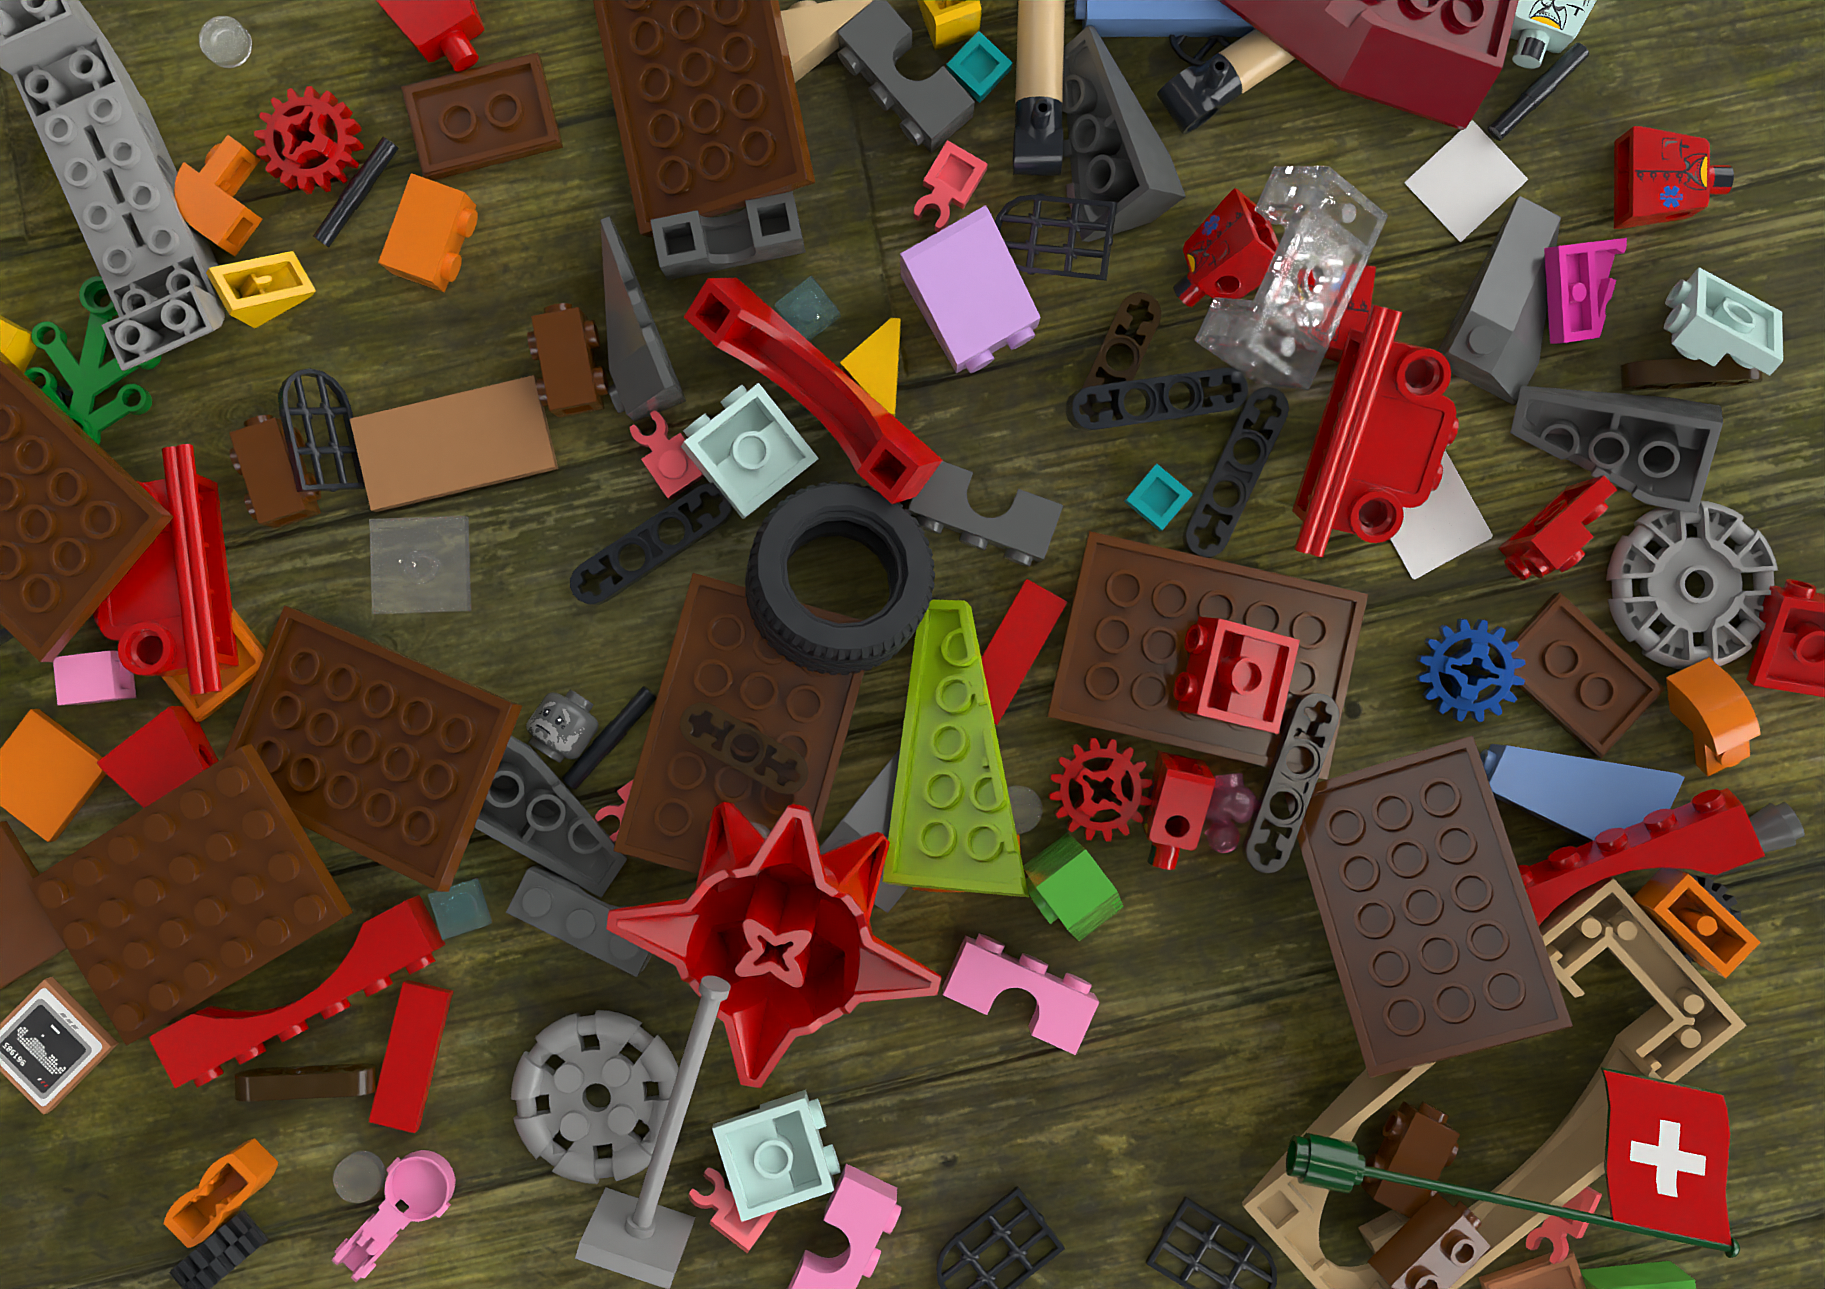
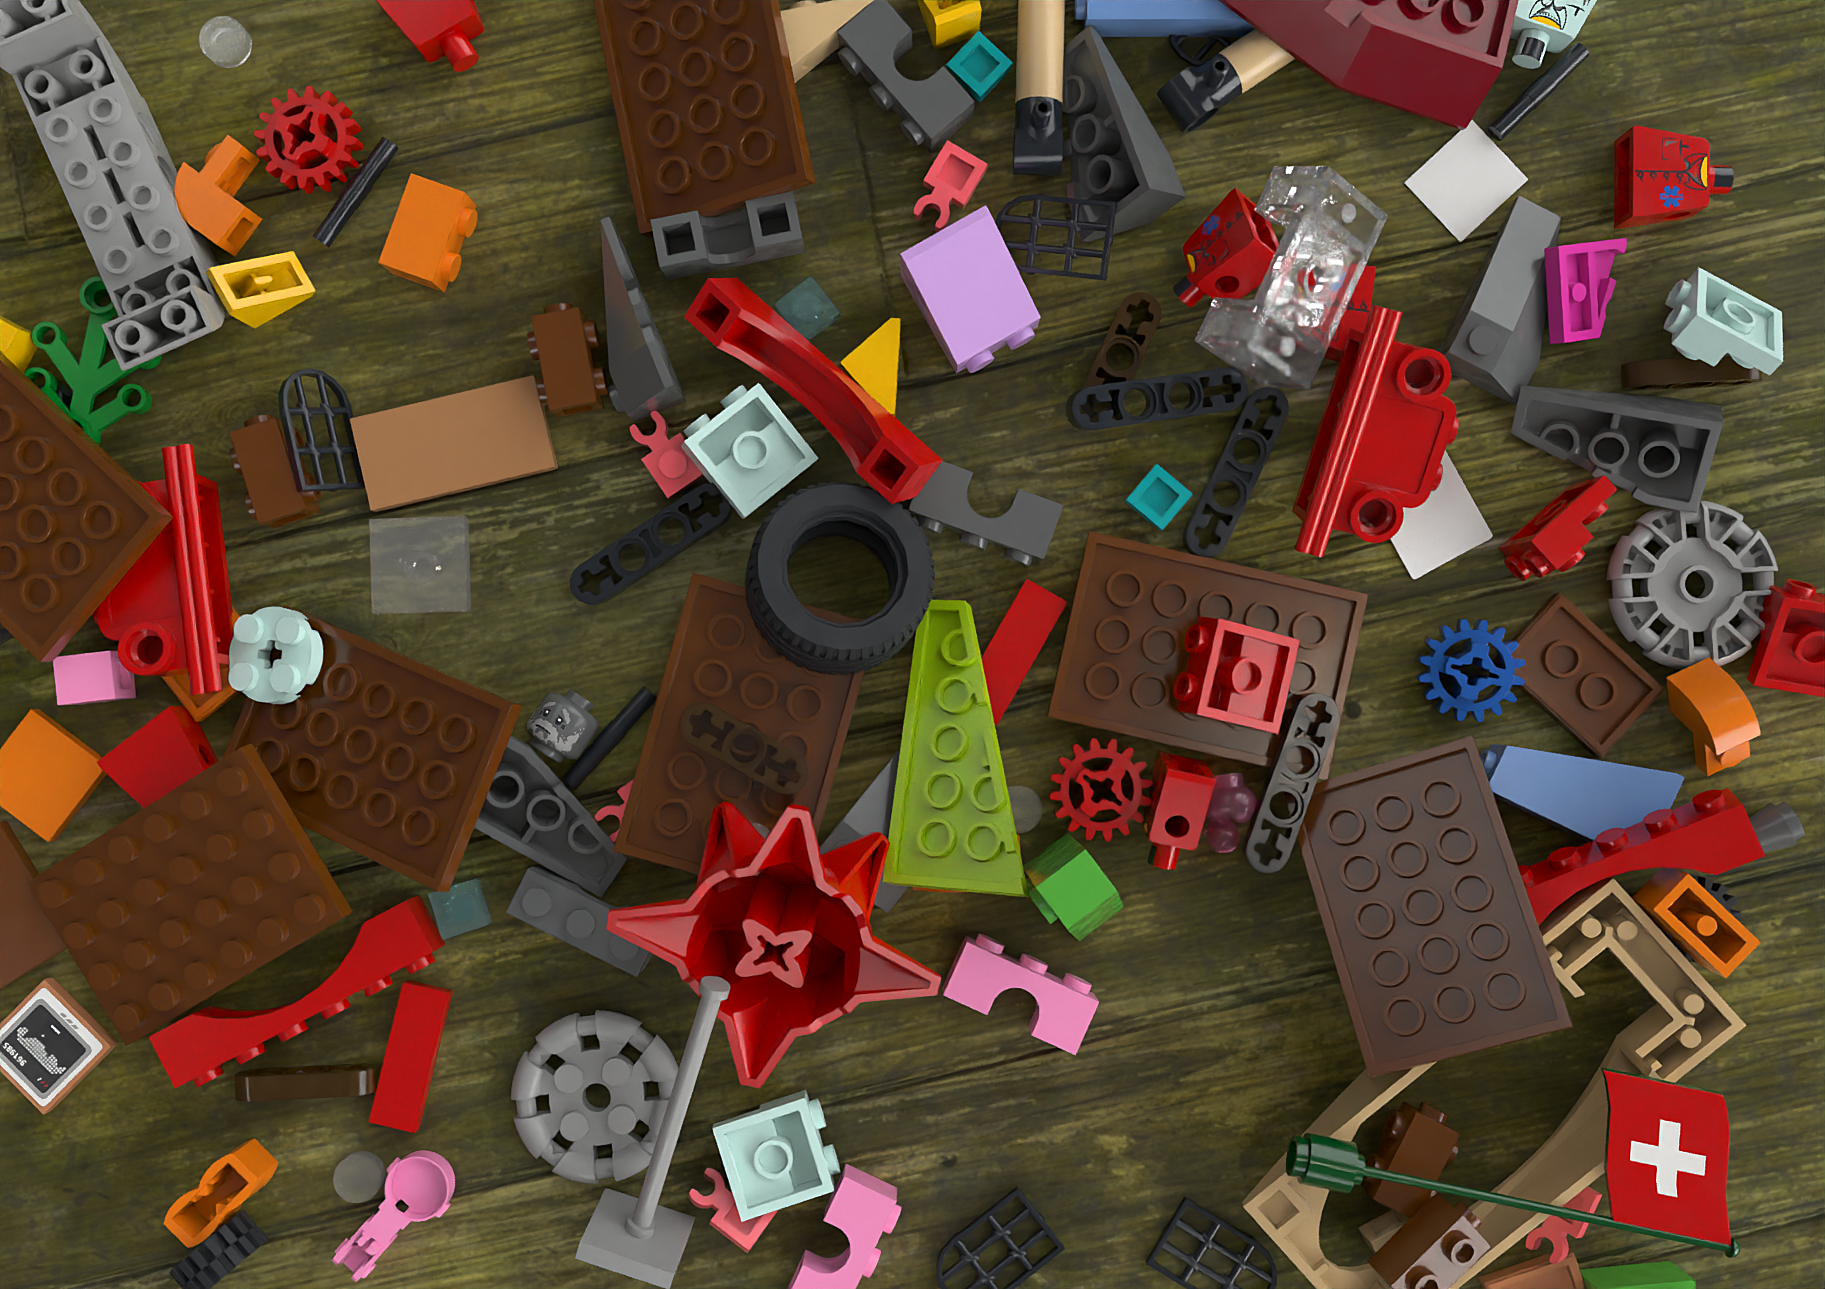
(251, 650): none -> light aqua plate
(482, 117): reddish brown tile -> none

